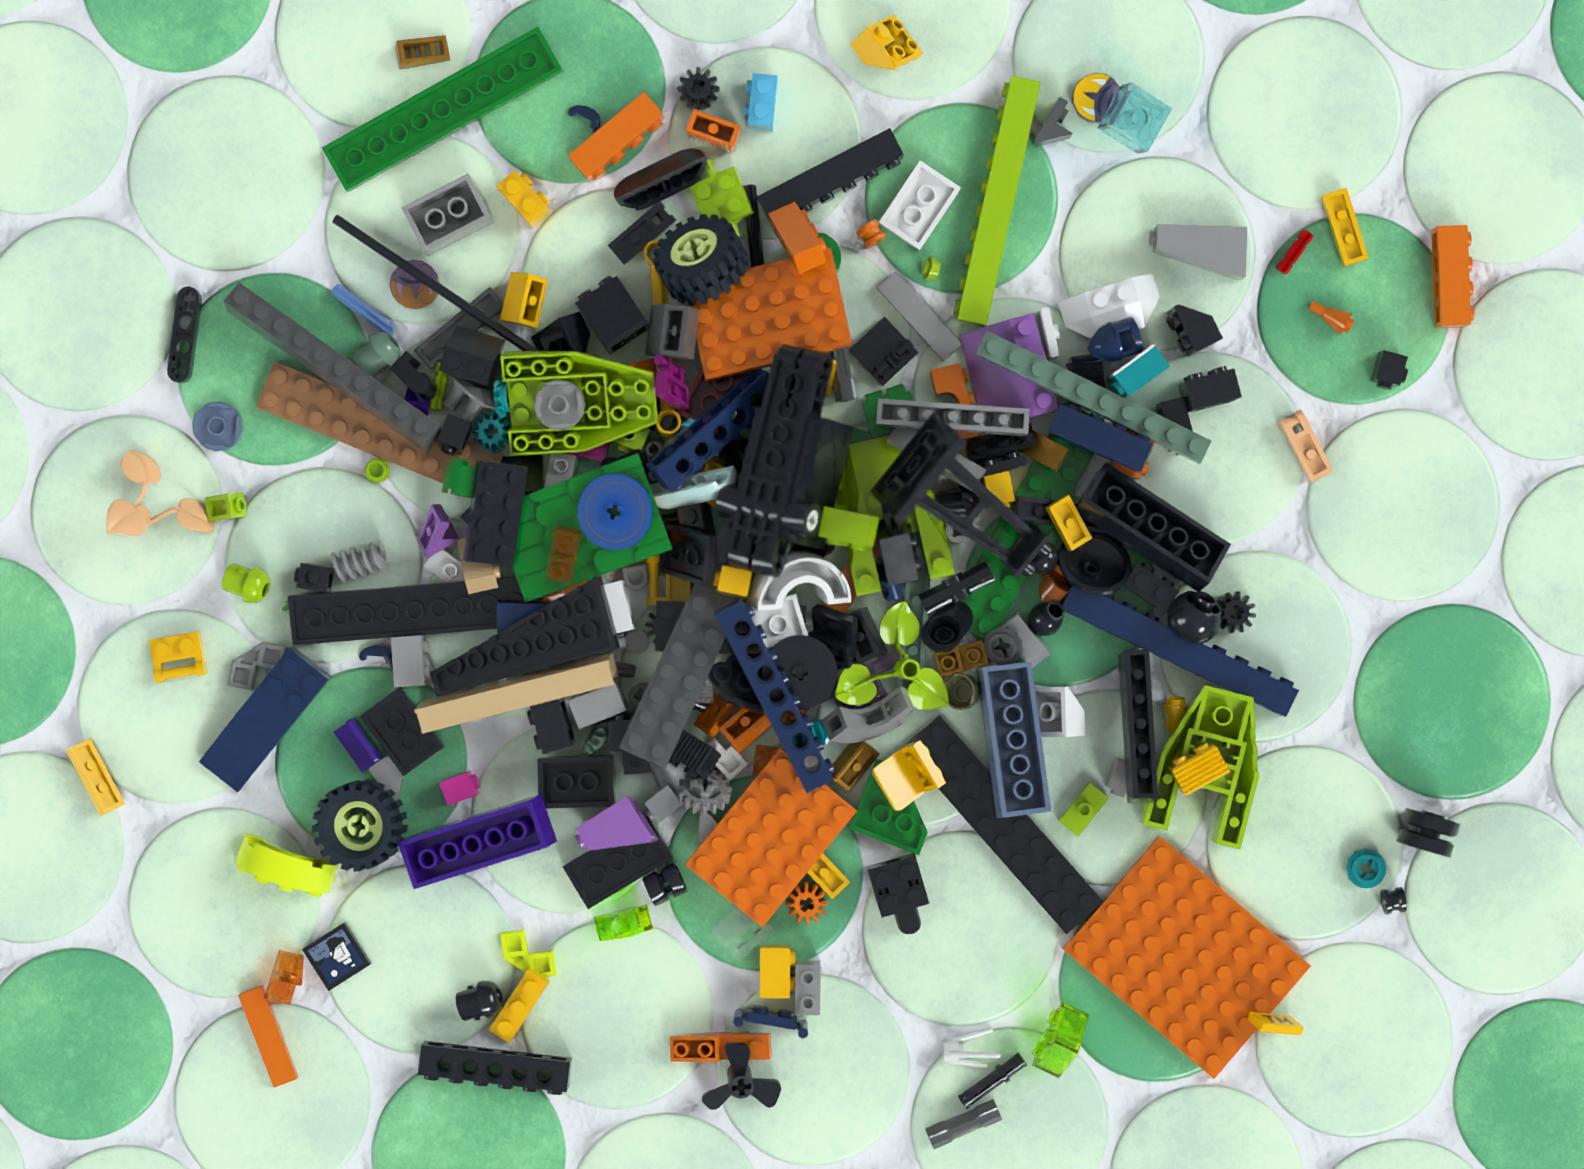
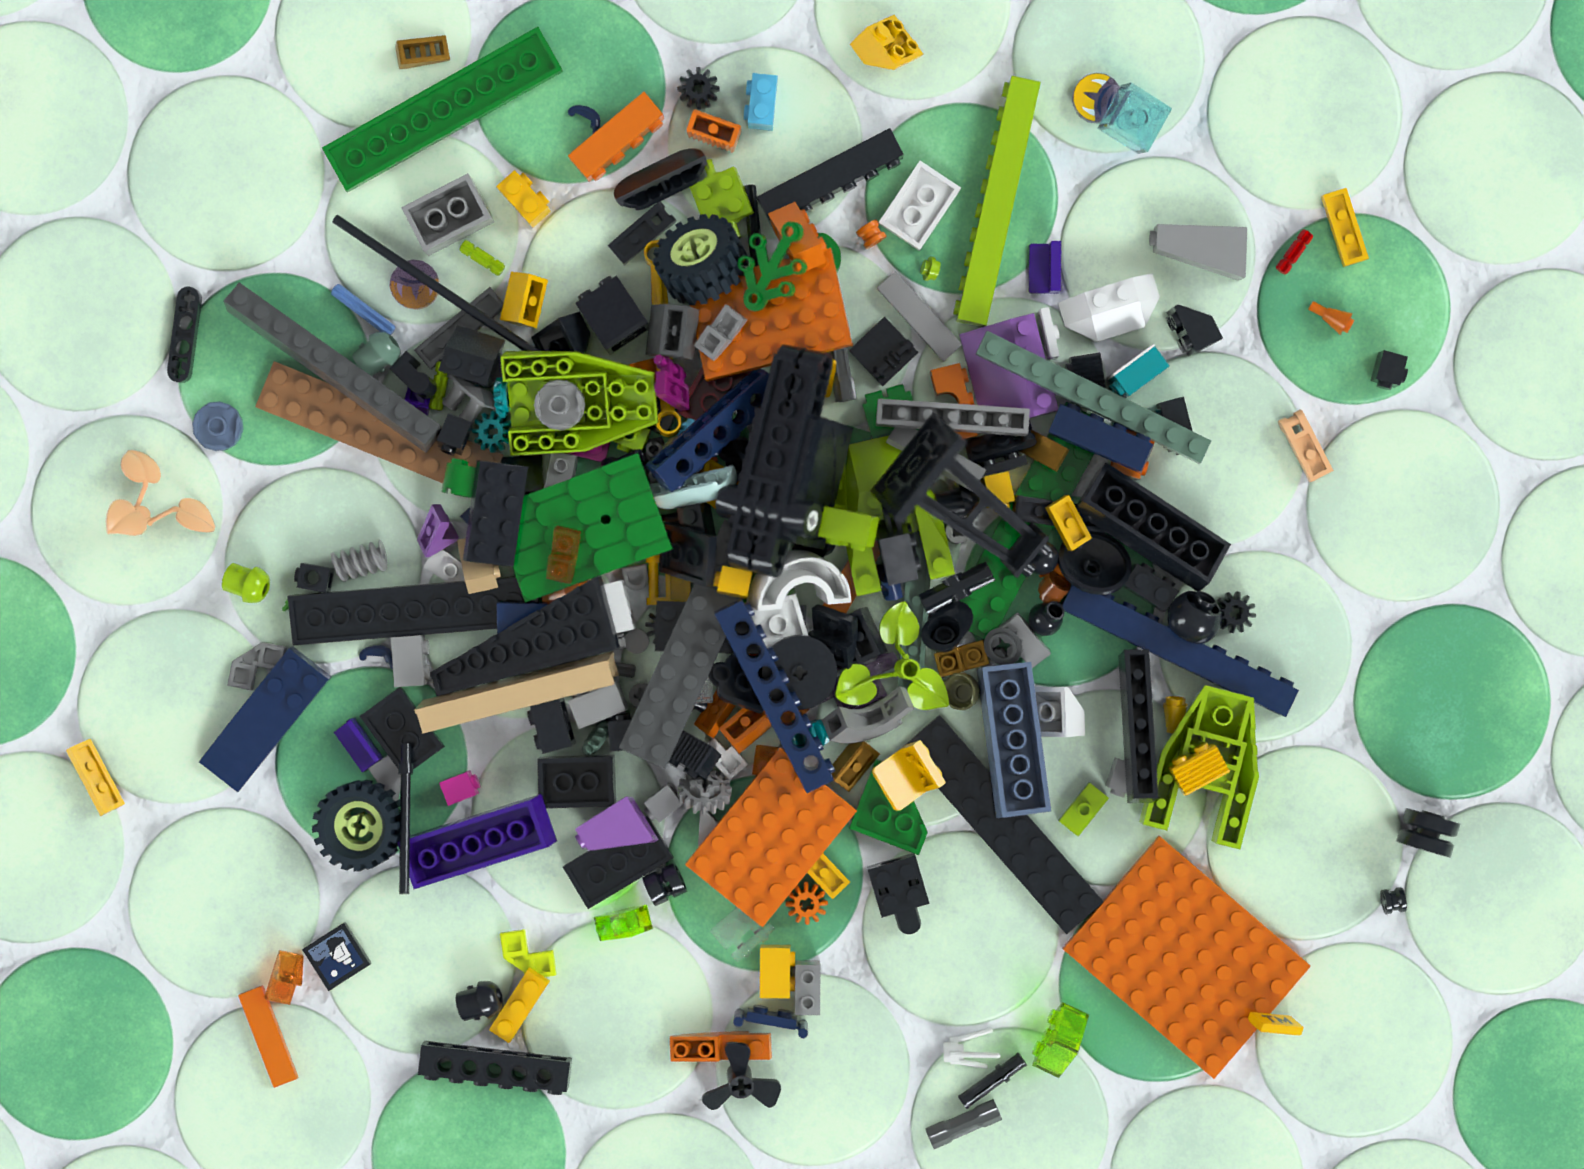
(177, 648): yellow plate -> none
(225, 506): lime bracket -> none
(284, 867): neon yellow brick -> none
(377, 470): lime plate -> none
(405, 769): none -> black bar
(482, 257): none -> lime axle
(597, 519): blue piece -> none
(634, 764): black brick -> none
(721, 332): none -> light grey slope
(770, 269): none -> green plant
(1045, 268): none -> dark purple panel
(1050, 130): dark grey slope -> none
(1116, 340): dark blue helmet -> none
(1210, 390): black brick -> none
(1376, 864): teal gear -> none
(1451, 276): orange brick -> none

